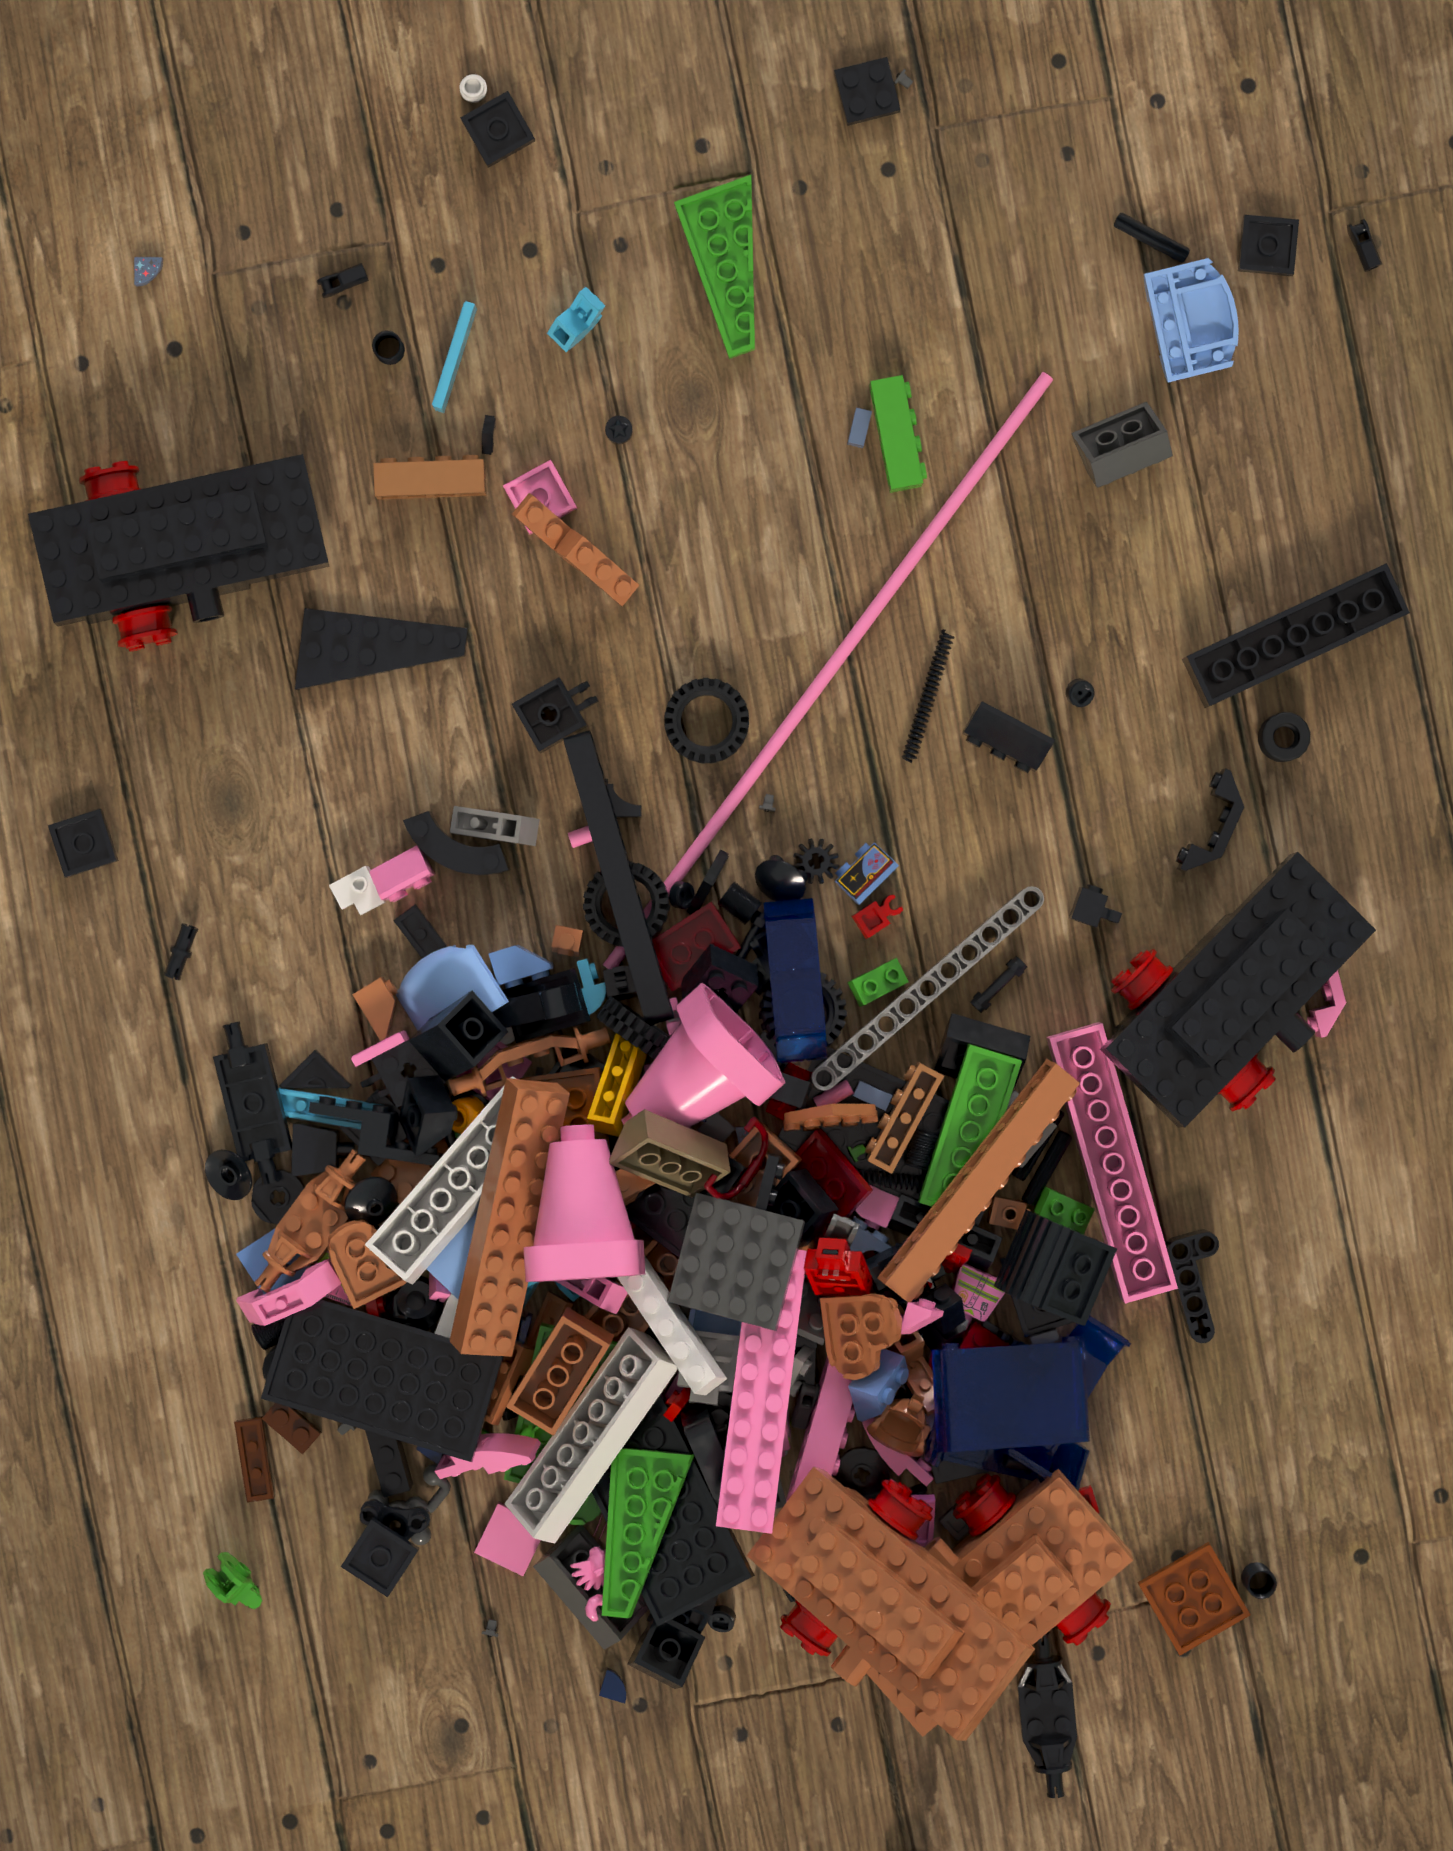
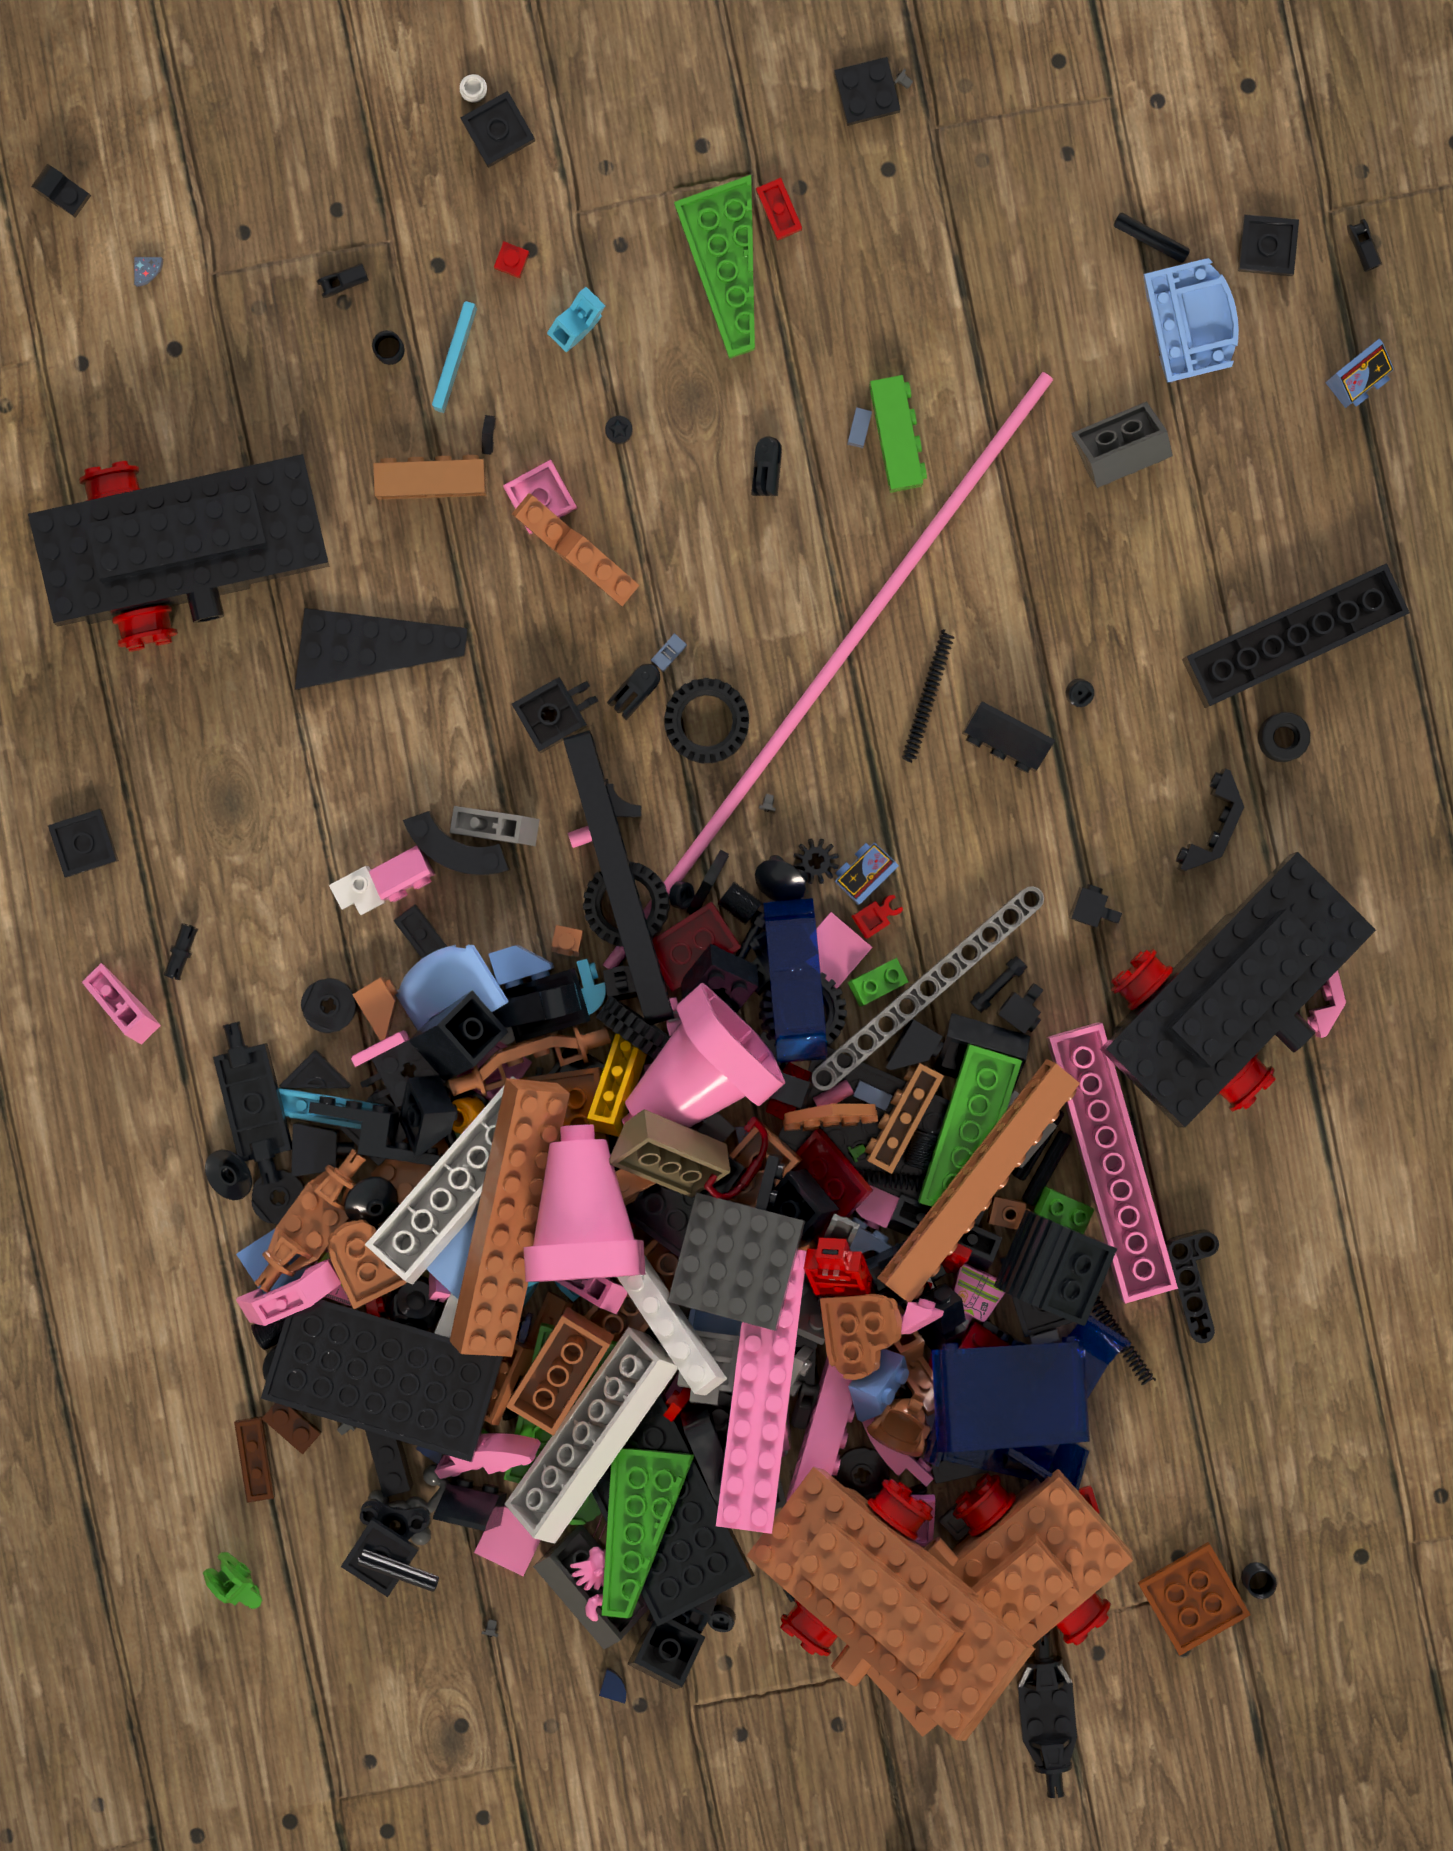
(60, 190): none -> black brick
(121, 1005): none -> bright pink slope
(314, 1010): none -> black plate
(398, 1570): none -> black axle
(471, 1505): none -> black slope
(511, 259): none -> red plate
(635, 690): none -> black arm
(668, 652): none -> sand blue piece
(766, 467): none -> black arm
(779, 209): none -> red plate
(839, 949): none -> bright pink tile
(914, 1046): none -> black slope
(1019, 1010): none -> black brick
(1123, 1350): none -> black piece
(1361, 374): none -> slope

